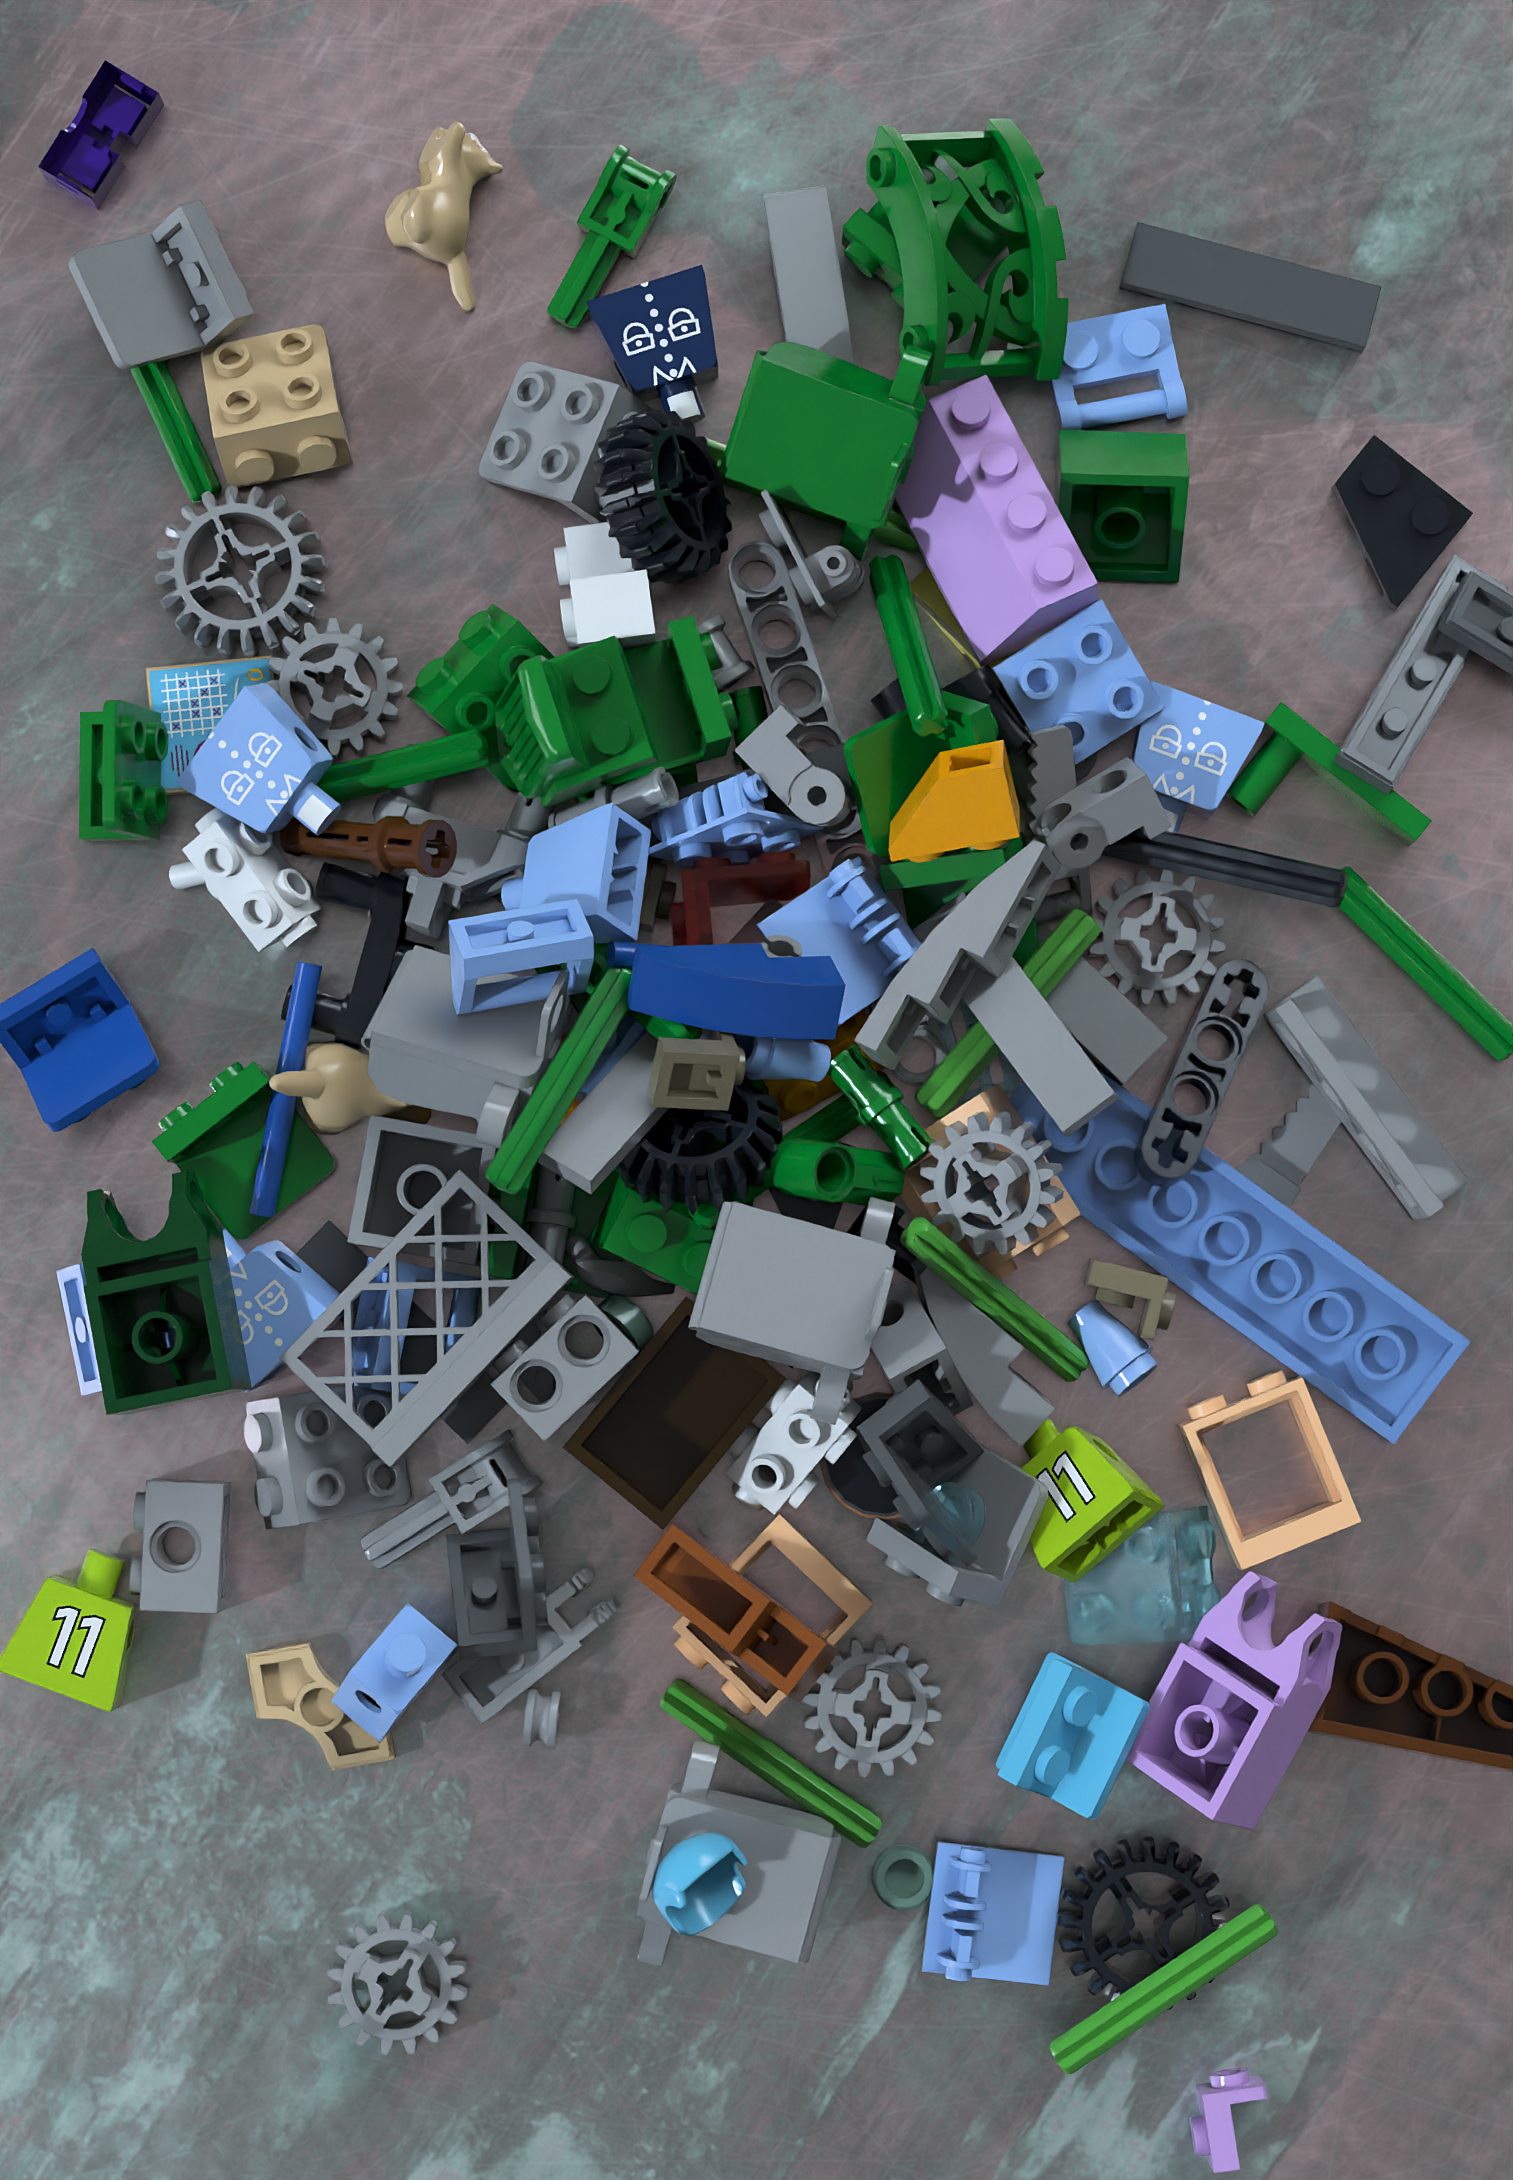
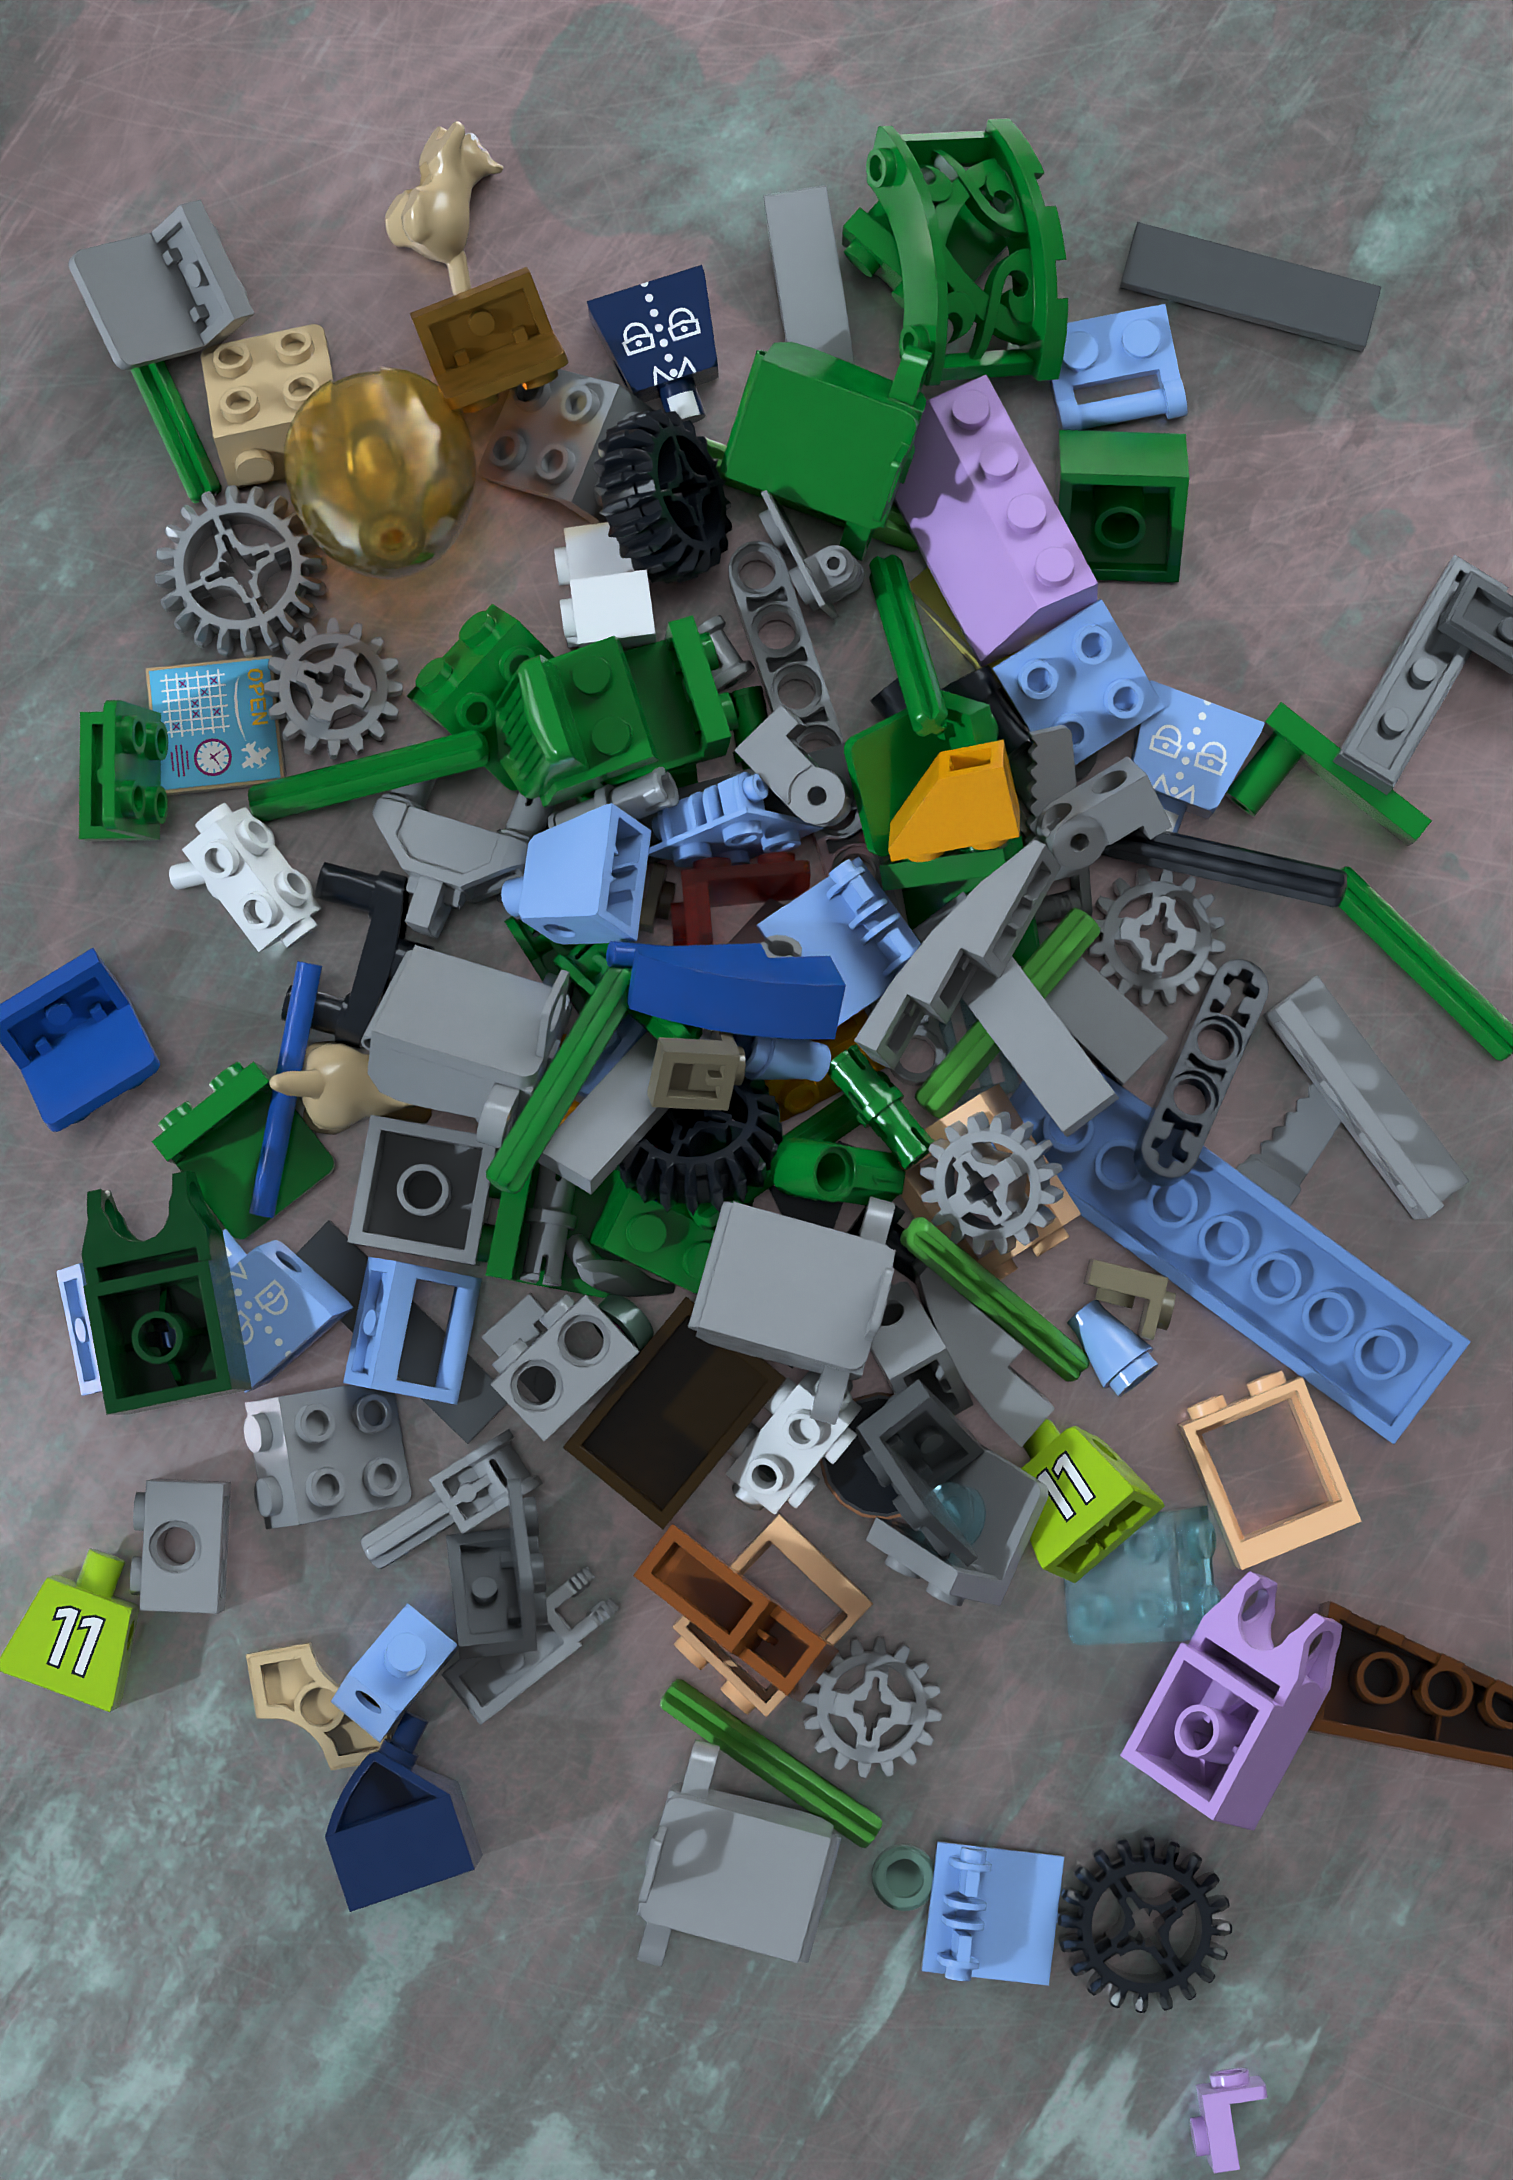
(104, 123): dark purple piece -> none
(263, 766): light blue torso -> none
(381, 472): none -> clear yellow cylinder
(389, 858): reddish brown pin -> none
(399, 1824): none -> dark blue piece
(423, 1999): light grey gear -> none
(466, 1358): light grey fence -> none
(489, 341): none -> pearl gold bracket
(518, 942): light blue tile -> none
(541, 1718): light grey bush -> none
(616, 221): green connector -> none
(698, 1882): medium azure hair -> none
(1071, 1736): medium azure bracket -> none
(1163, 1989): bright green axle -> none
(1397, 517): black wing -> none

